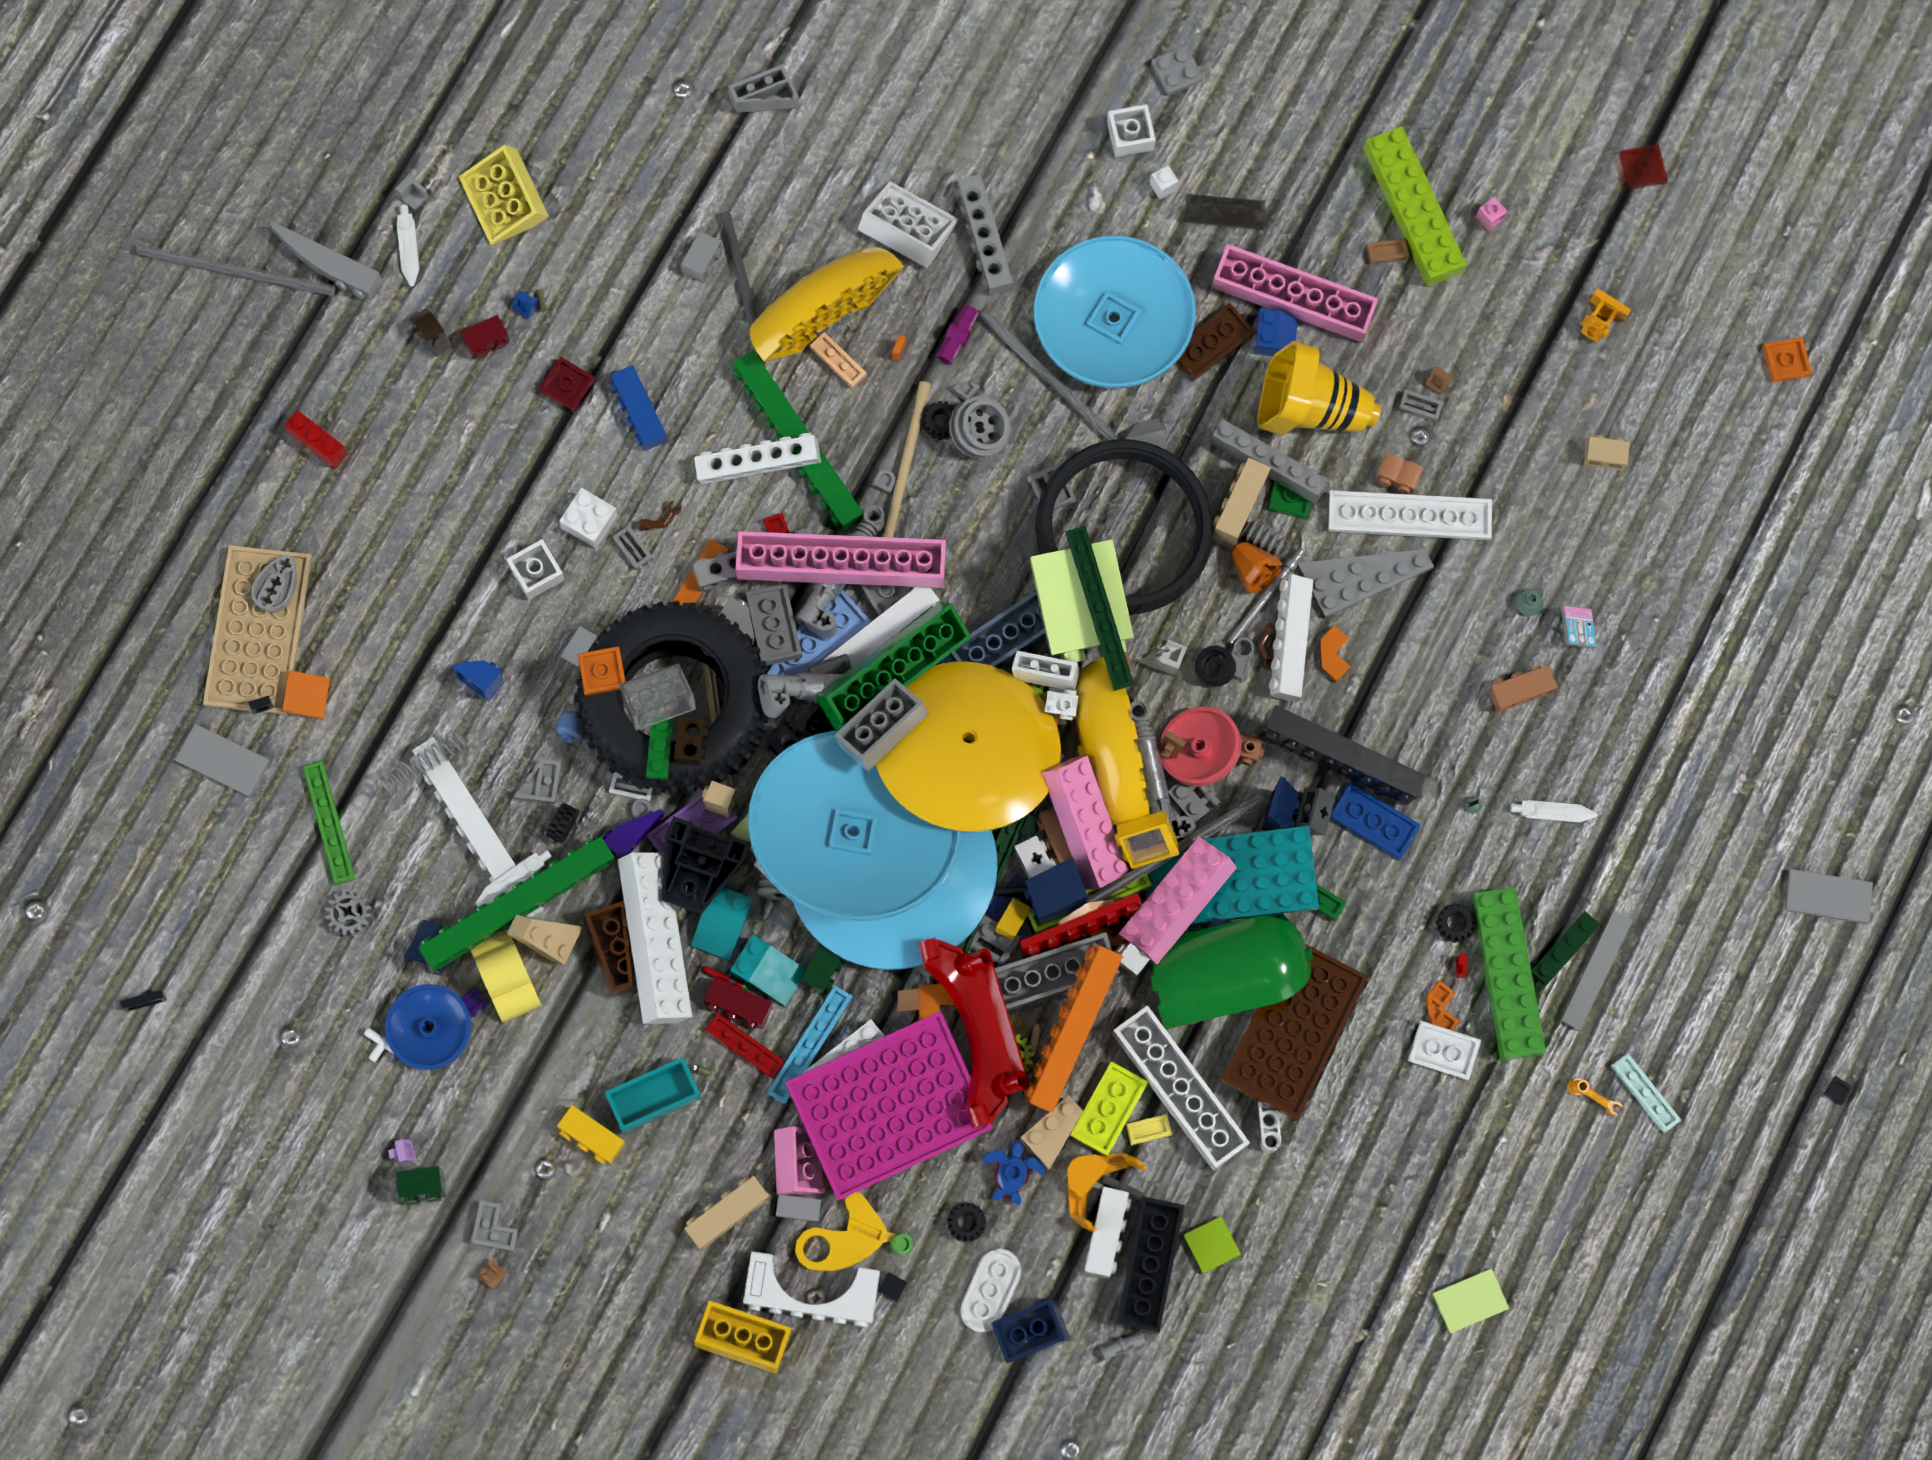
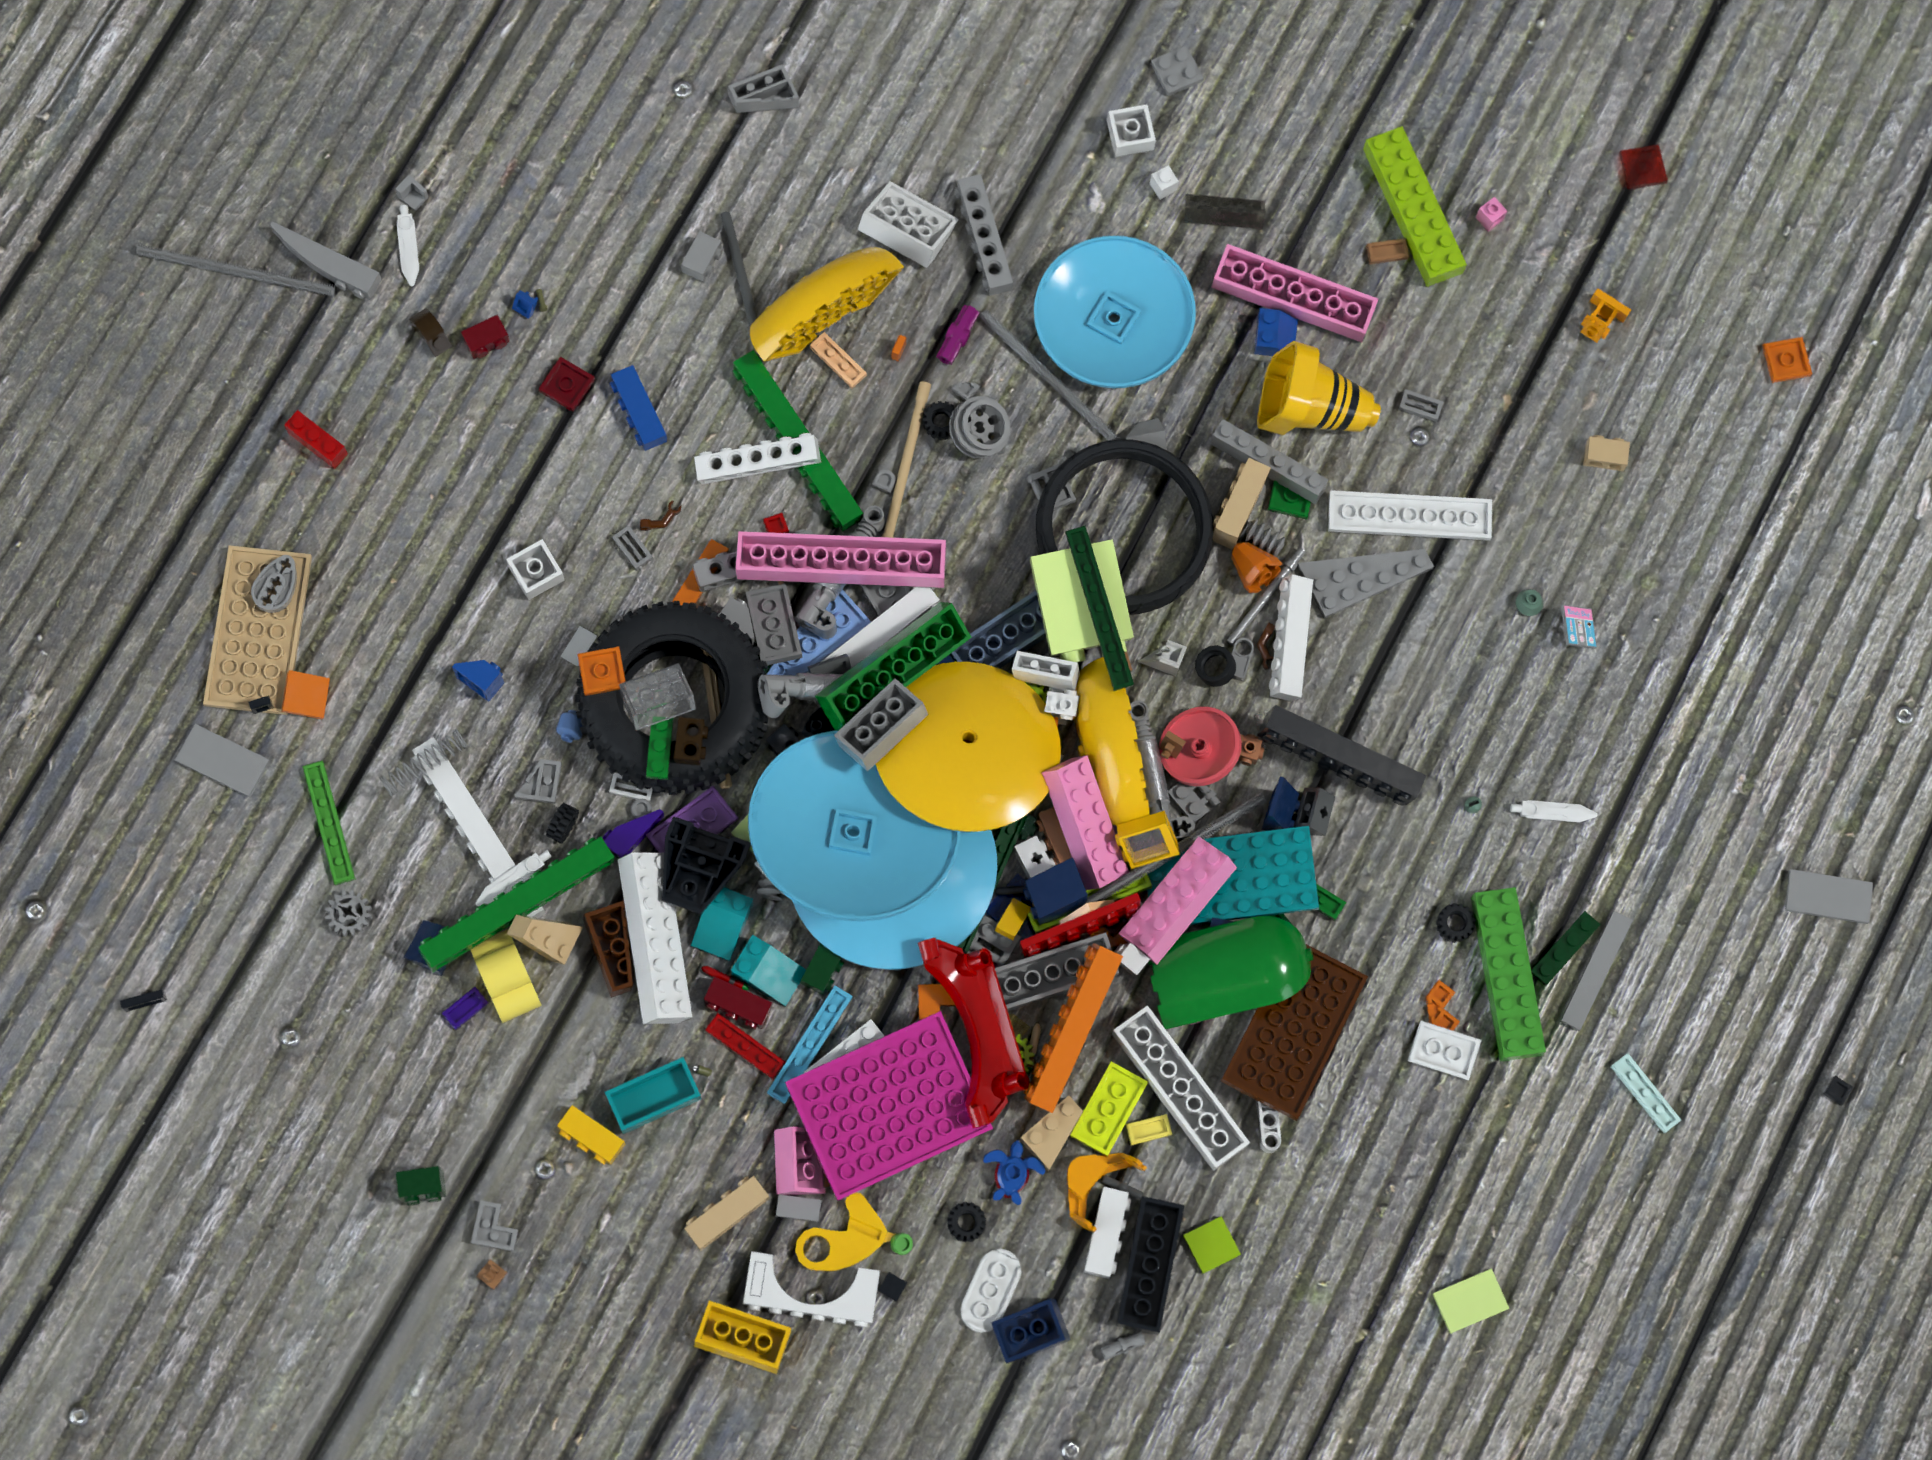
(381, 1044): white piece -> none
(403, 1152): lavender tile -> none
(409, 1021): blue dish -> none
(503, 195): light yellow slope -> none
(588, 518): white brick -> none
(719, 798): tan brick -> none
(908, 1000): medium nougat tile -> none
(1215, 341): reddish brown tile -> none
(1332, 663): orange tile -> none
(1374, 821): blue tile -> none
(1399, 473): nougat brick -> none
(1438, 380): medium nougat tile -> none
(1461, 965): red tile -> none
(1522, 688): nougat brick -> none
(1574, 1089): light orange brick -> none

